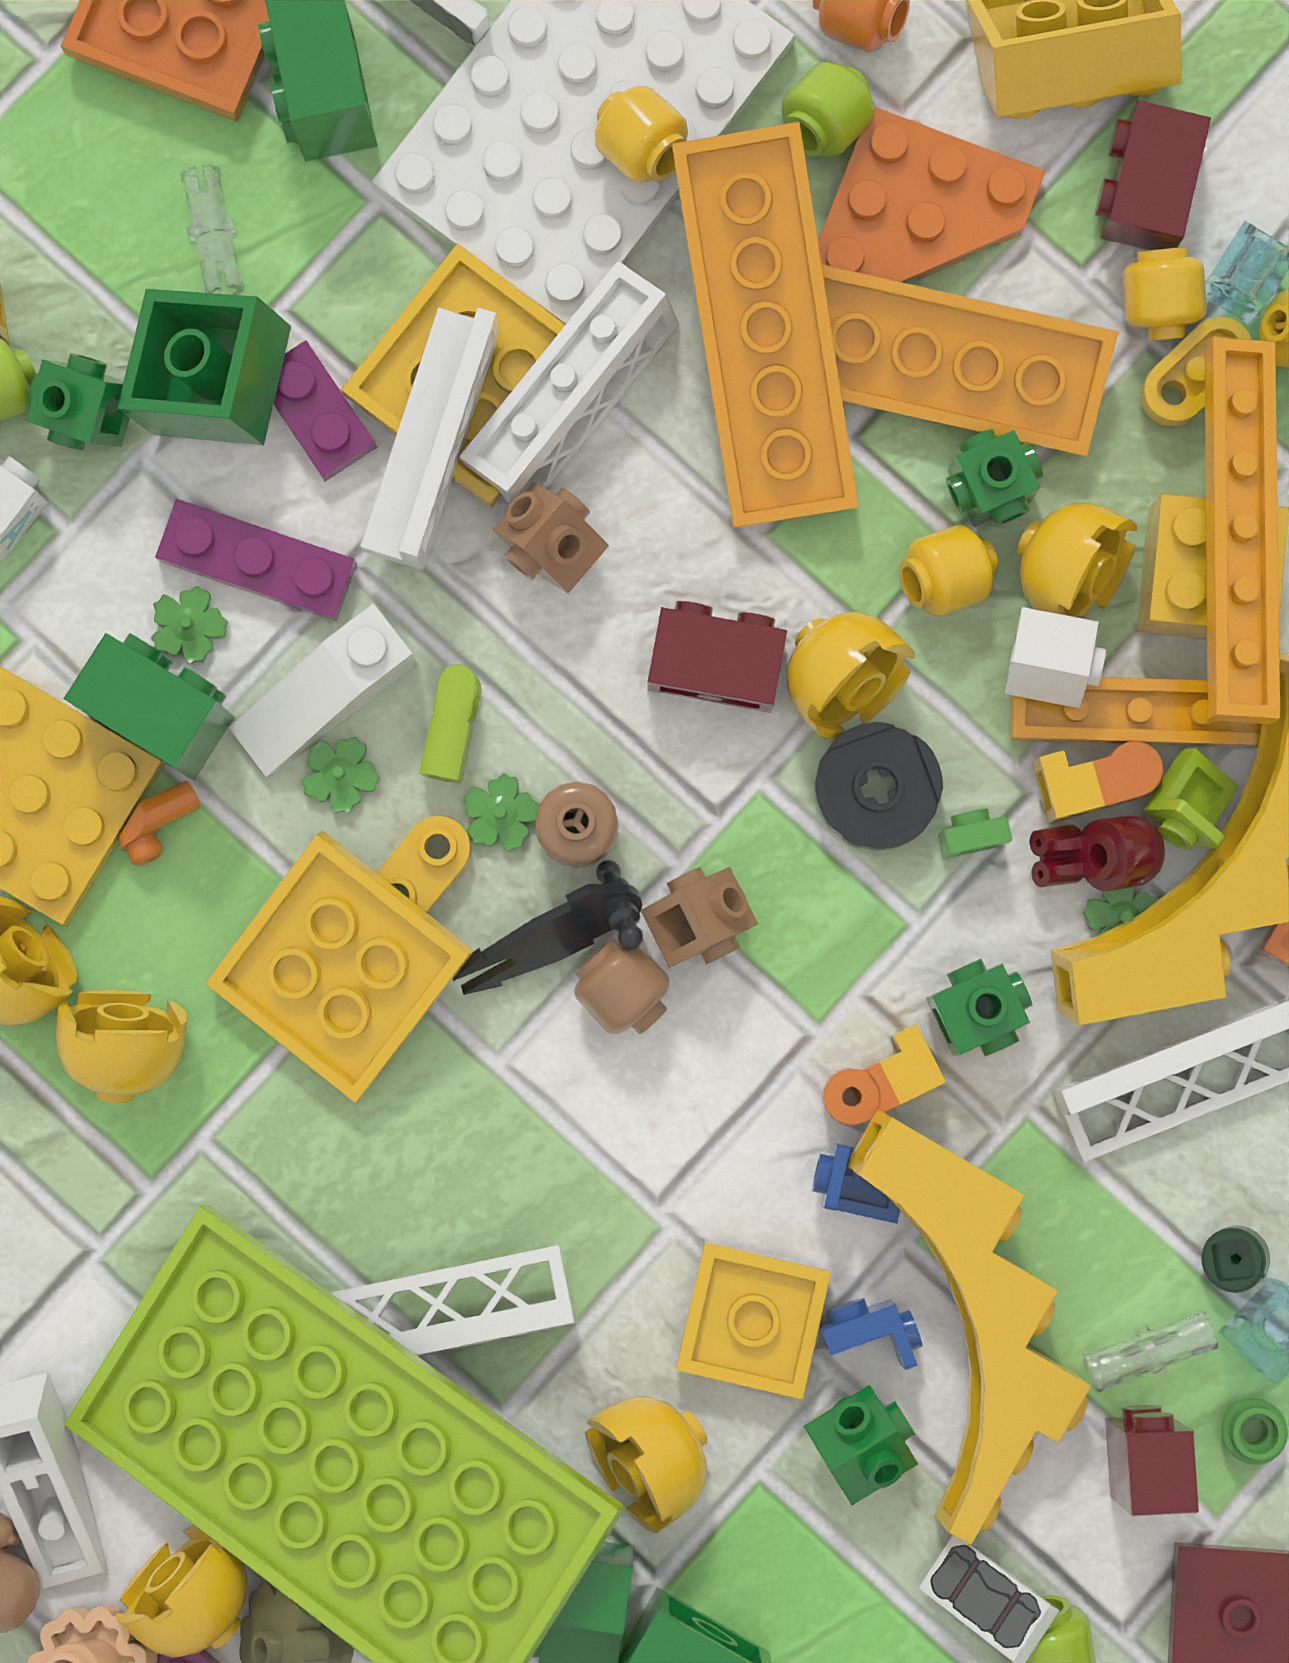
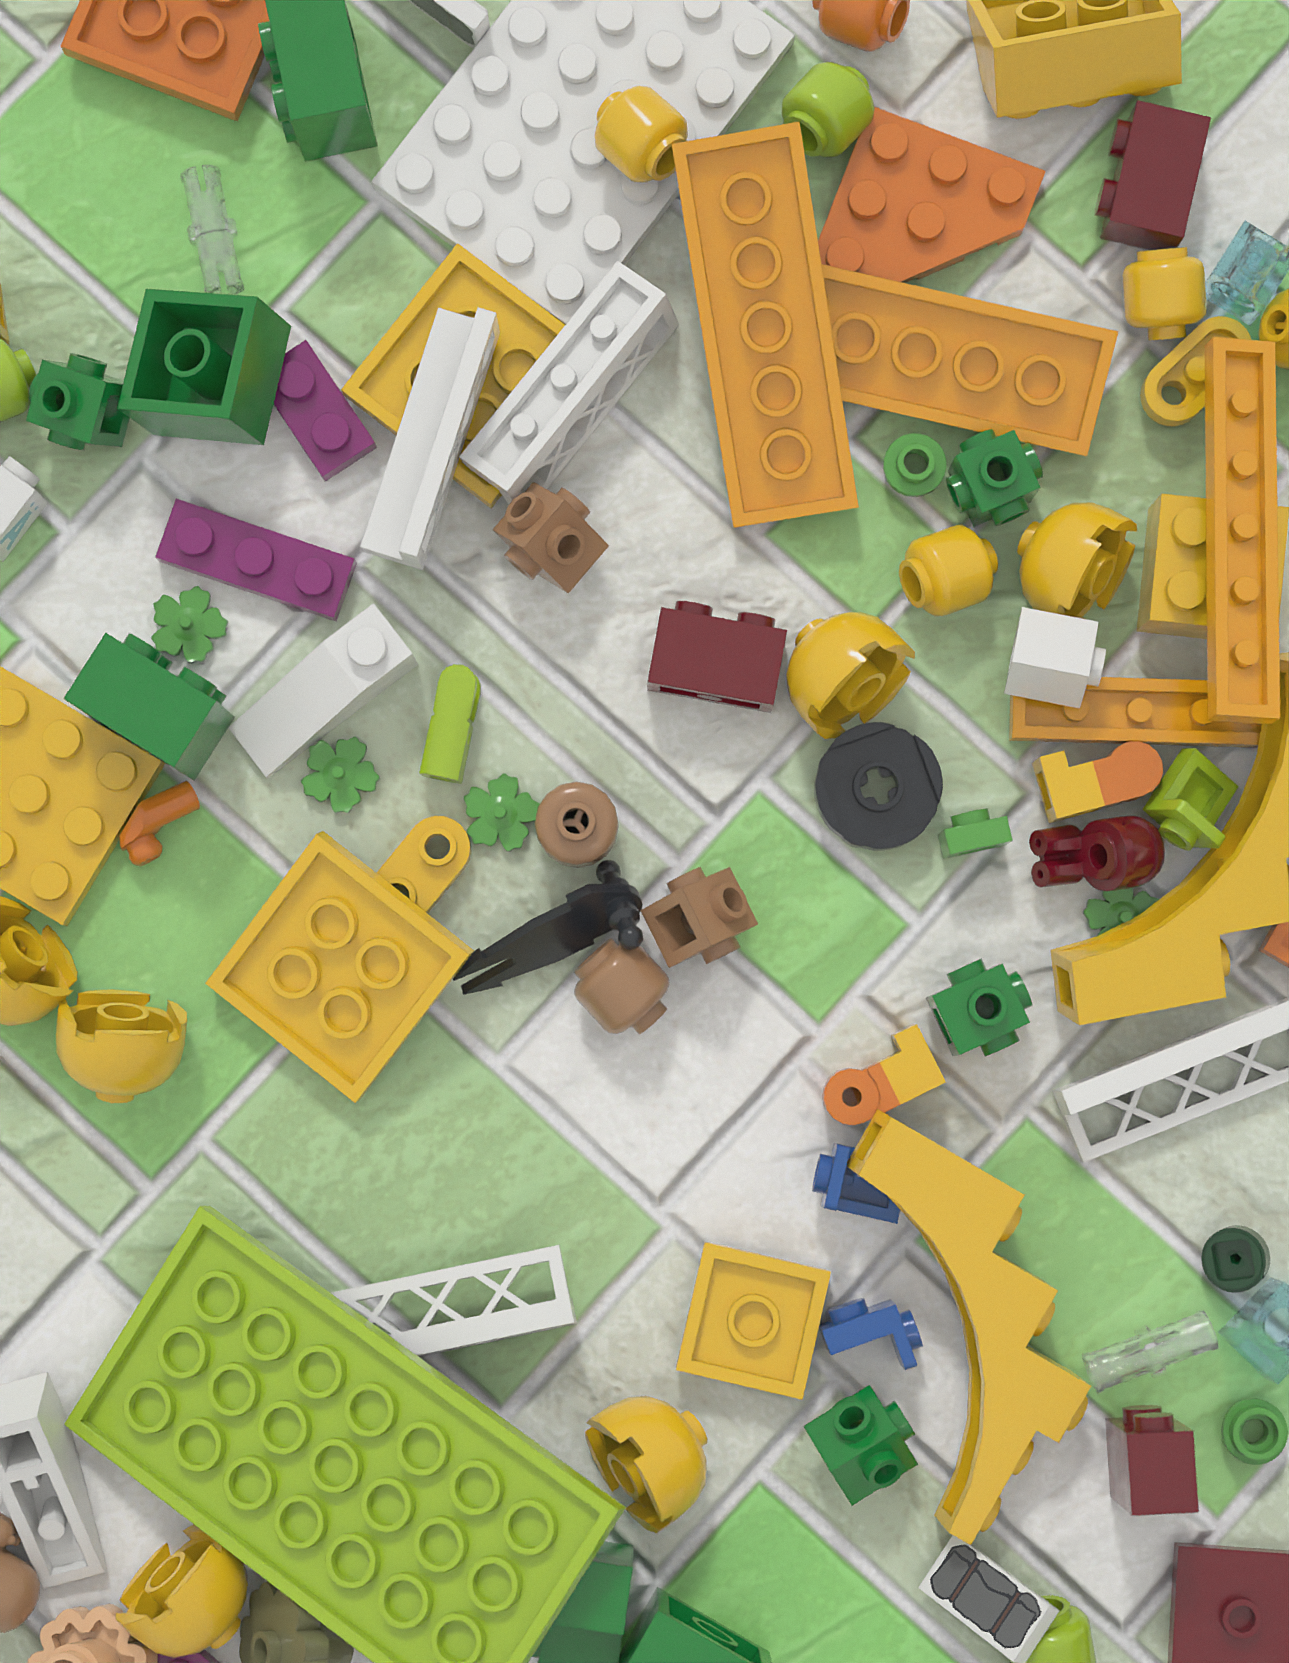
(908, 483): none -> bright green plate

